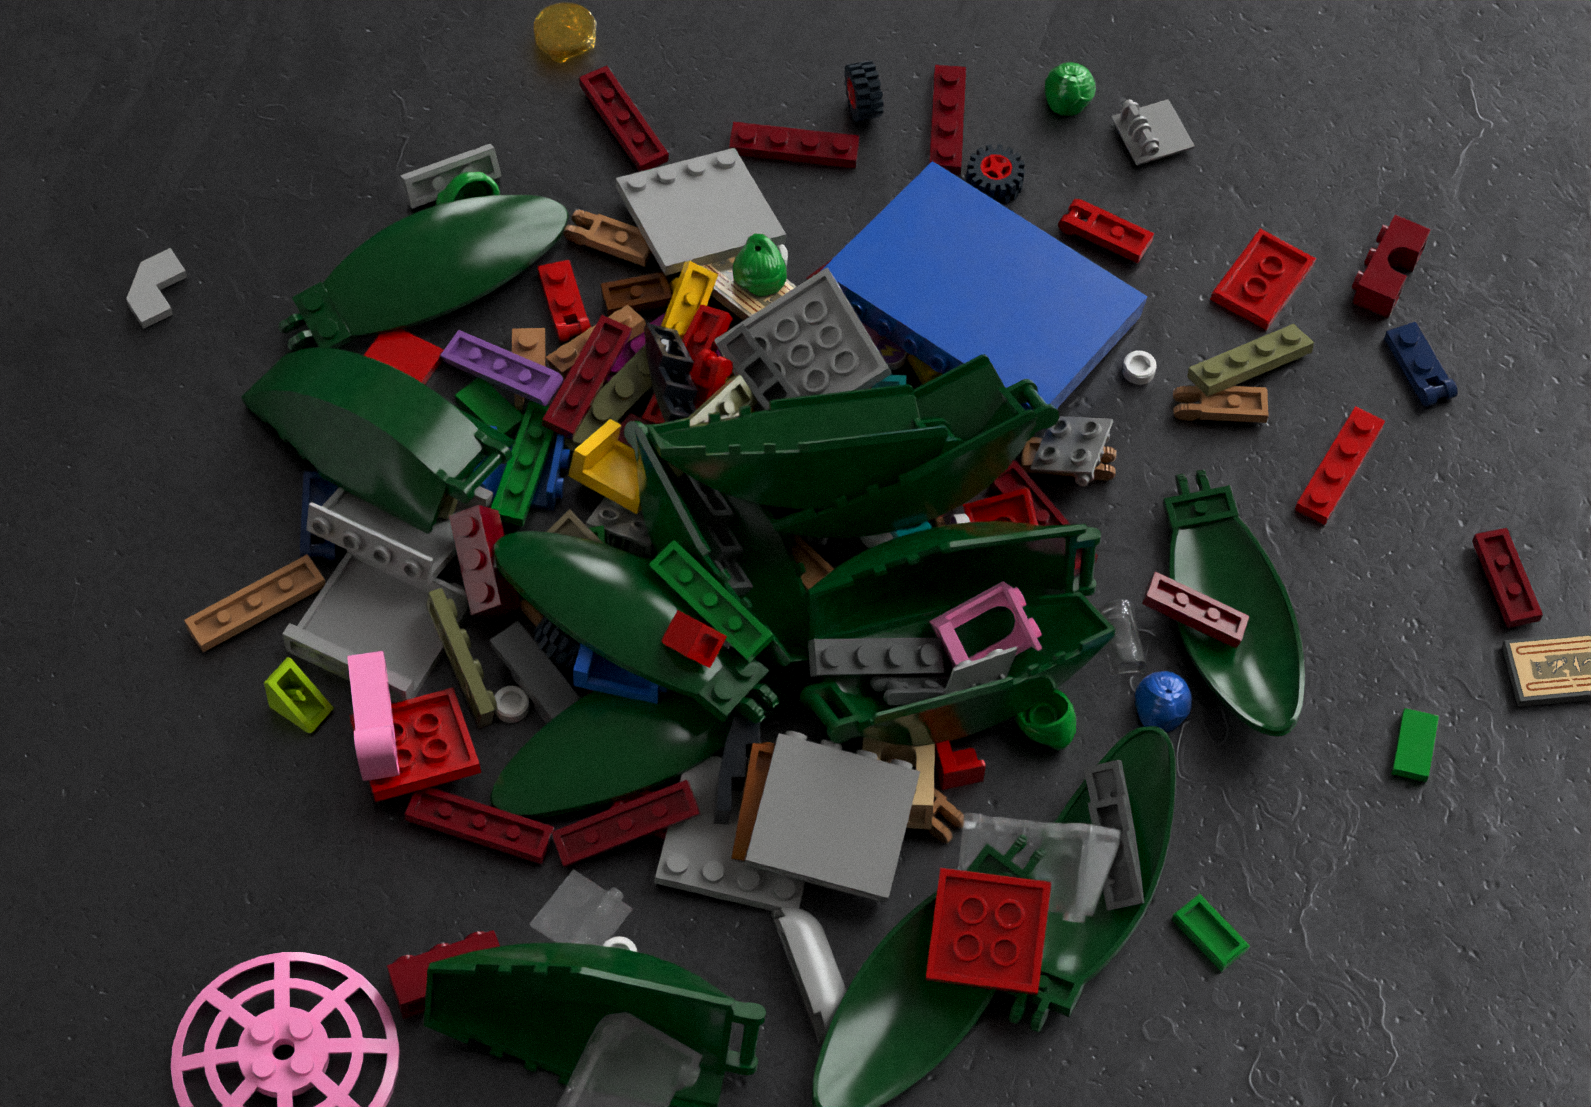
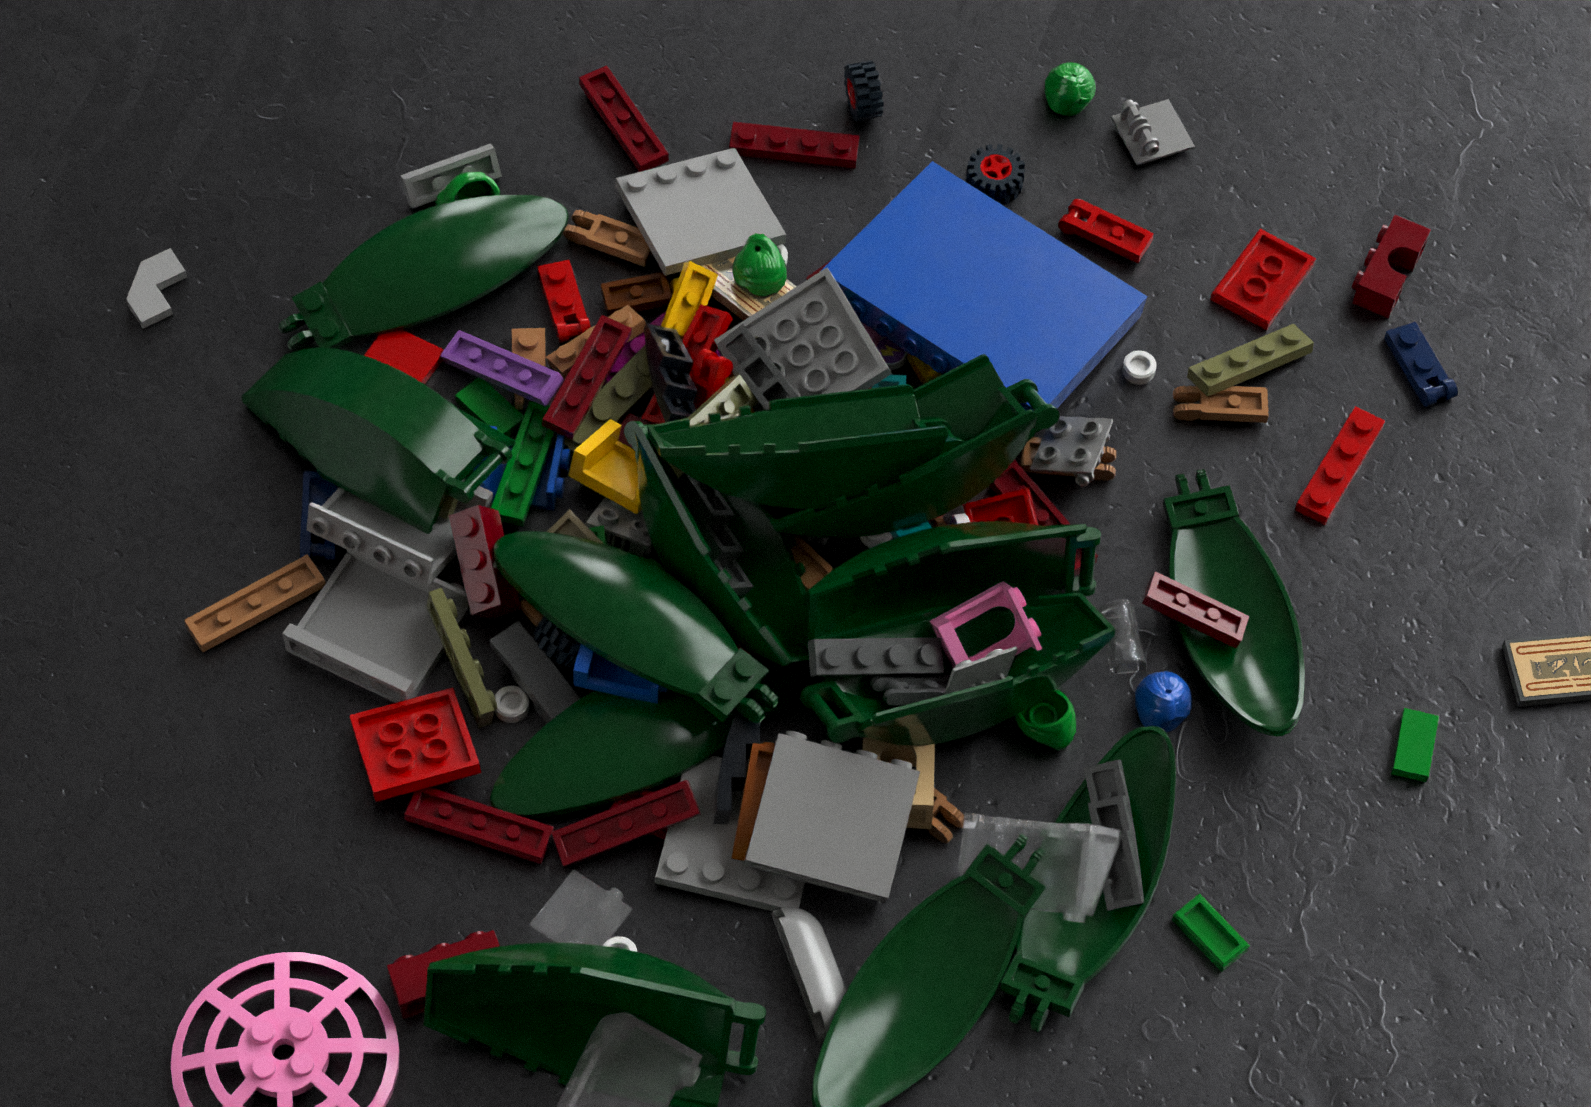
(296, 696): lime slope -> none
(372, 716): bright pink beam -> none
(565, 30): clear yellow tile -> none
(693, 639): red panel -> none
(711, 601): green plate -> none
(948, 117): dark red plate -> none
(957, 767): red panel -> none
(988, 931): red plate -> none
(1507, 577): dark red plate -> none

